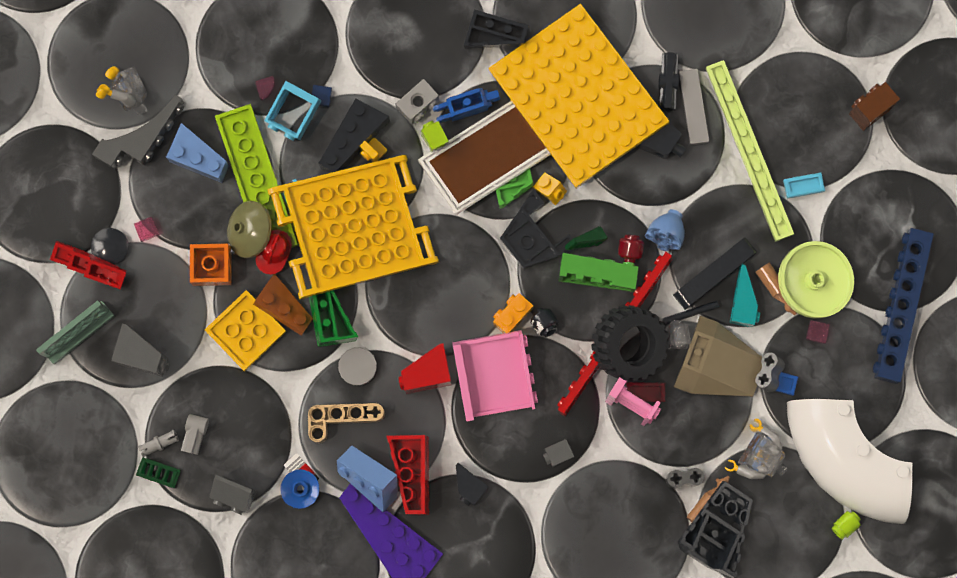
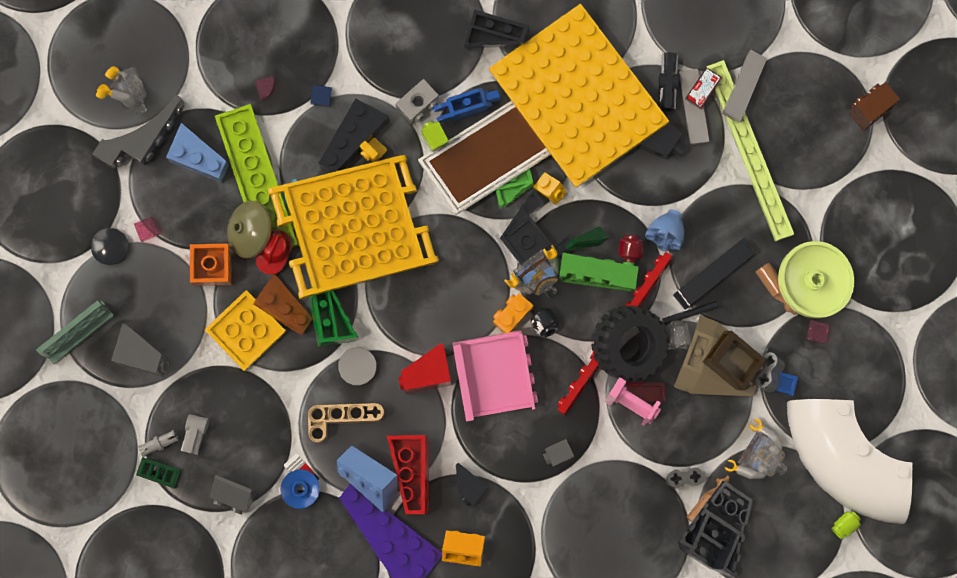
(88, 264): red slope -> none
(286, 88): medium azure window -> none
(463, 548): none -> light orange brick
(537, 274): none -> torso
(703, 88): none -> tile
(718, 351): none -> dark brown window
(744, 86): none -> light grey tile
(744, 304): teal slope -> none
(804, 185): medium azure tile -> none
(922, 241): dark blue brick -> none

